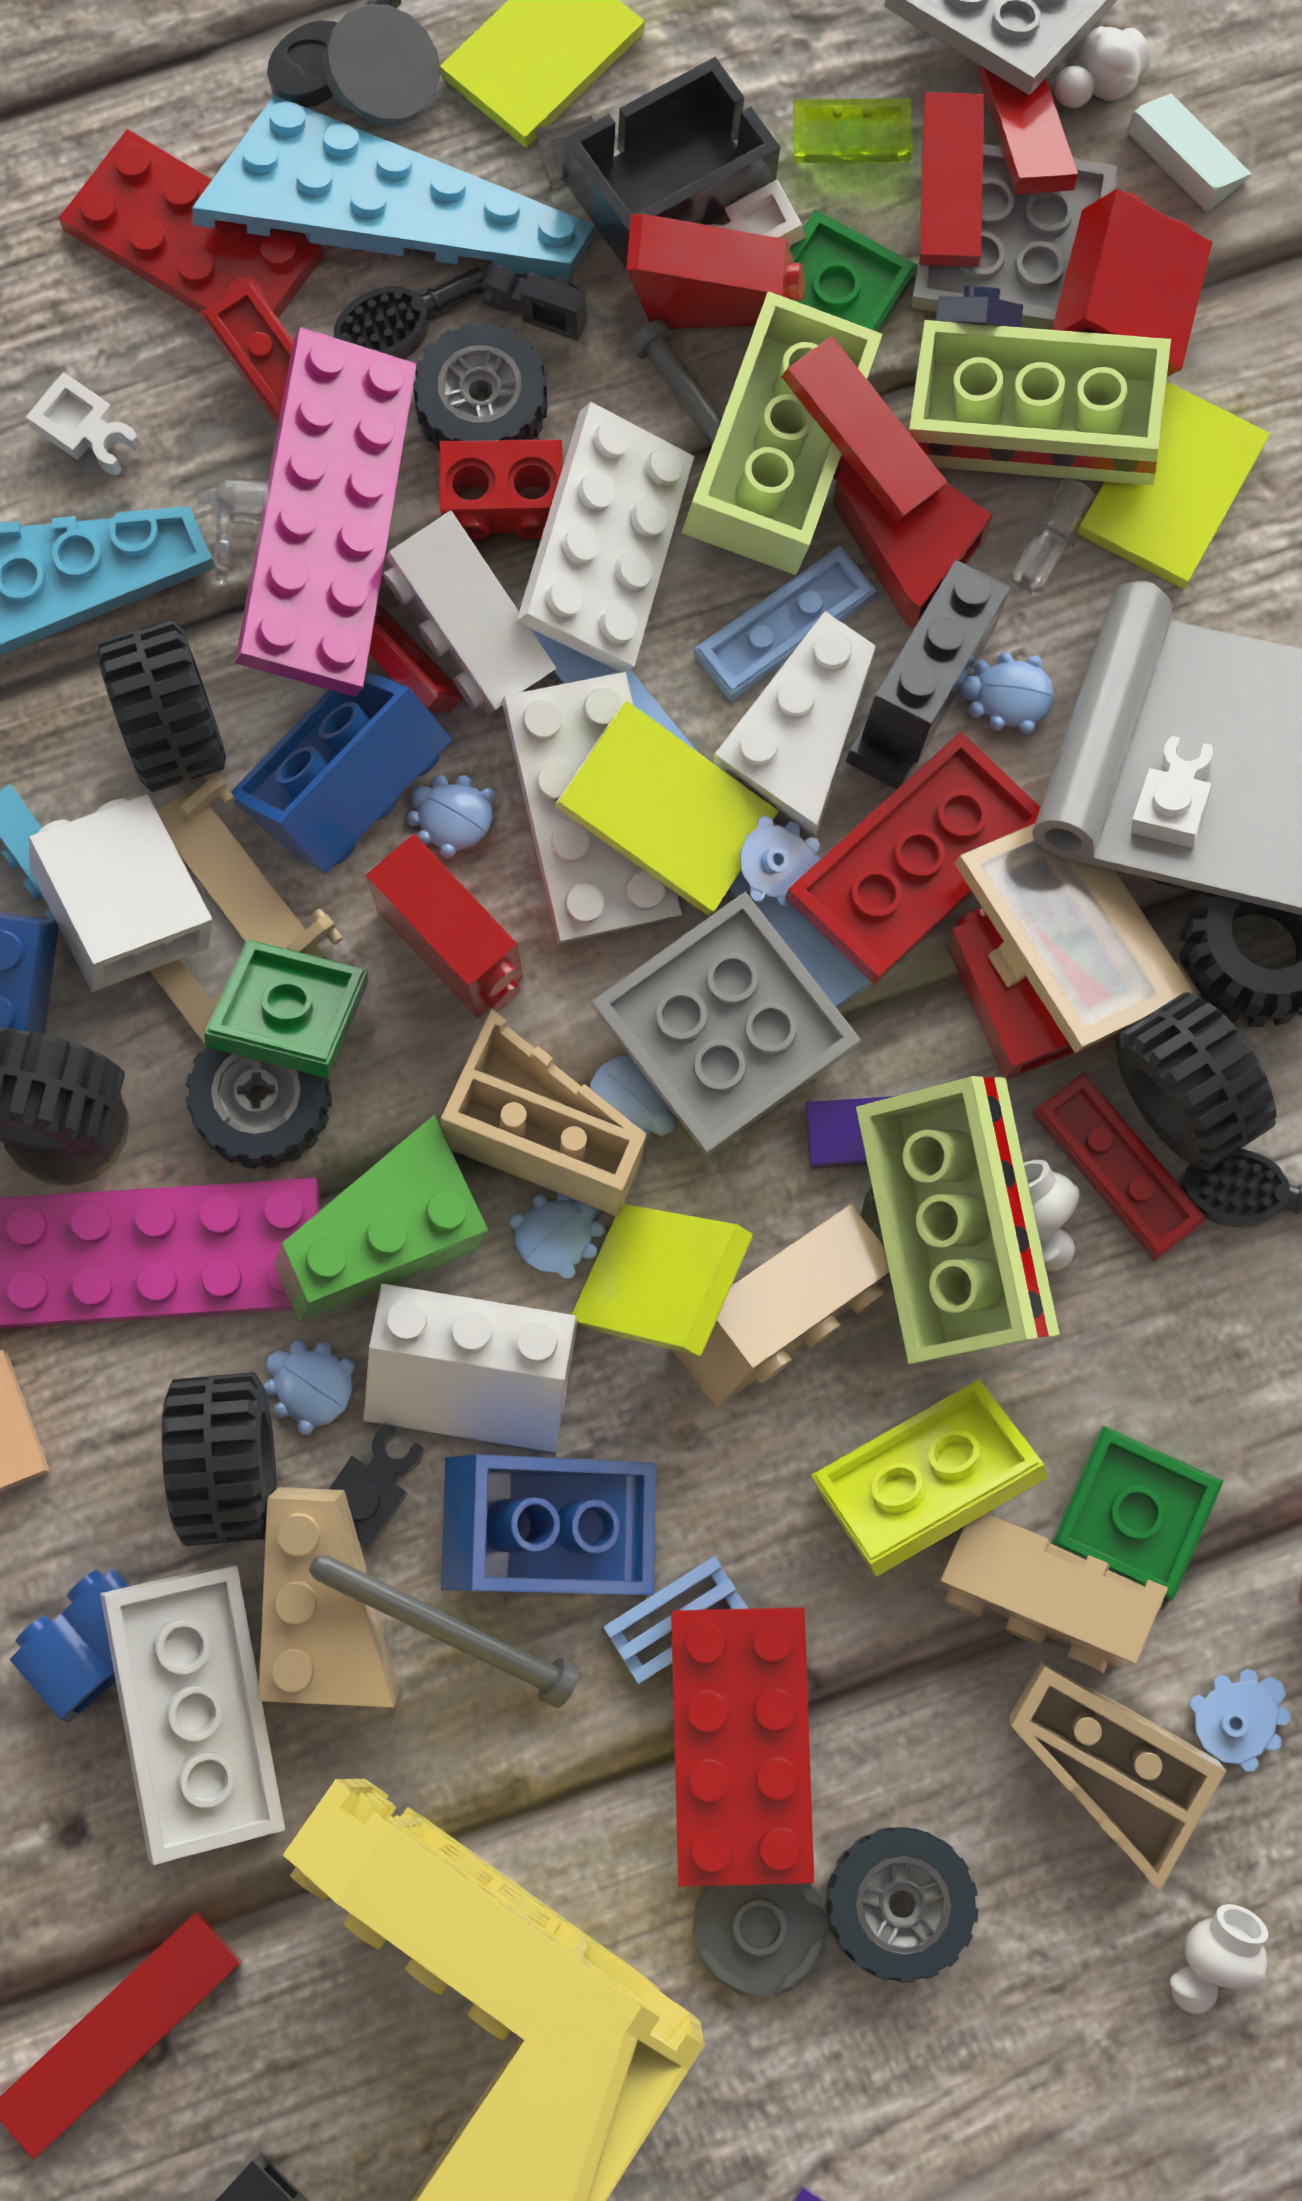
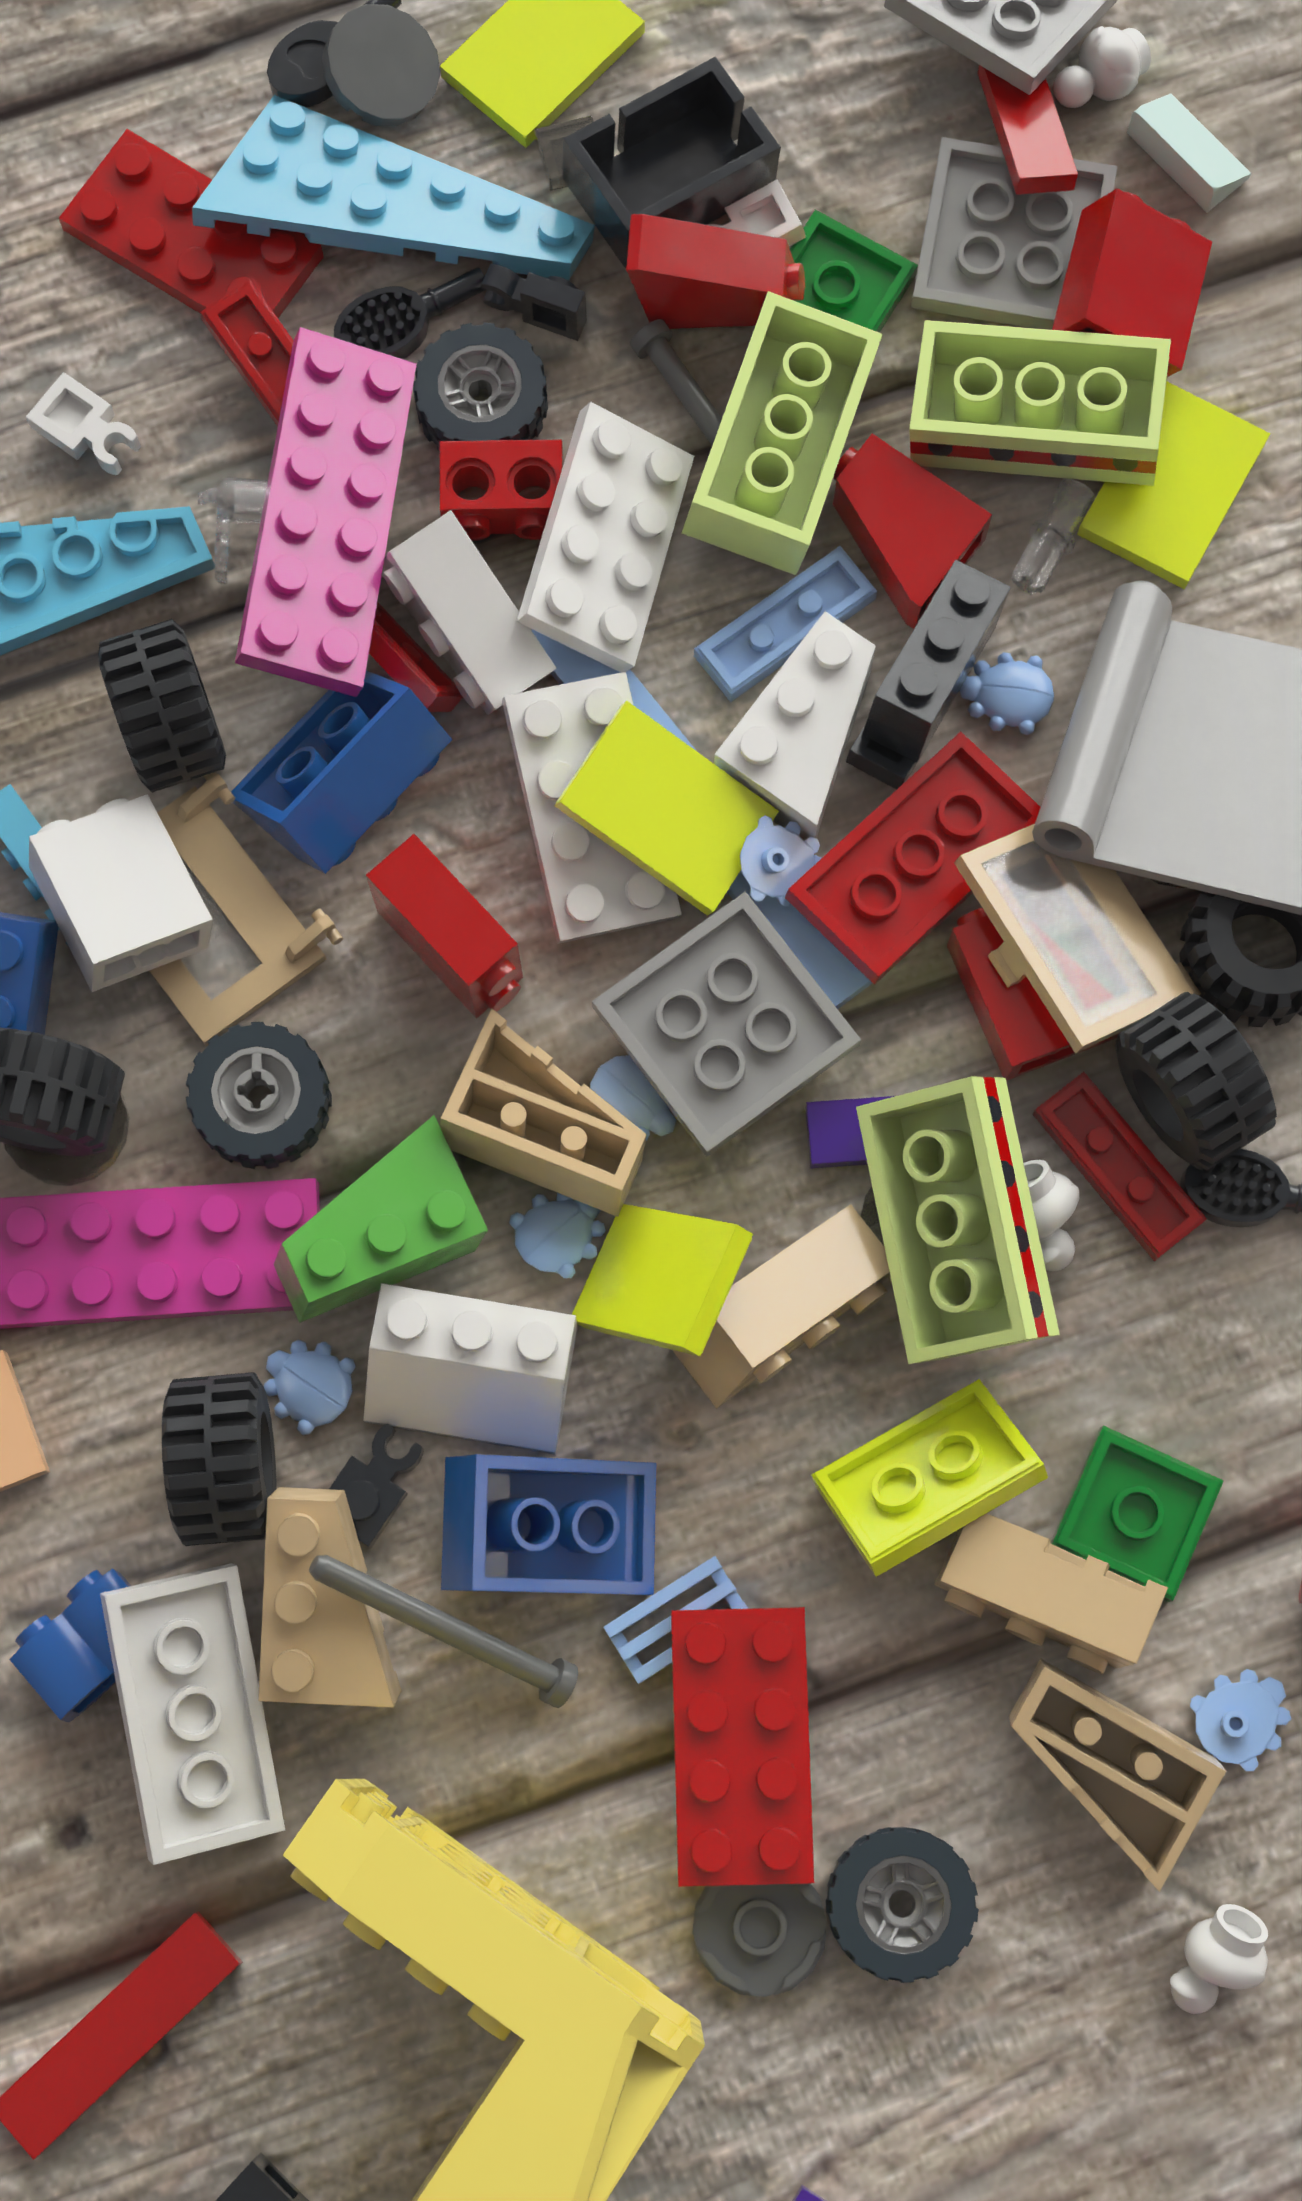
(286, 1008): tile -> none
(451, 814): light blue piece -> none
(852, 130): clear neon green plate -> none
(864, 429): tile -> none
(951, 179): red tile -> none
(979, 306): dark blue plate -> none
(1175, 799): white plate -> none

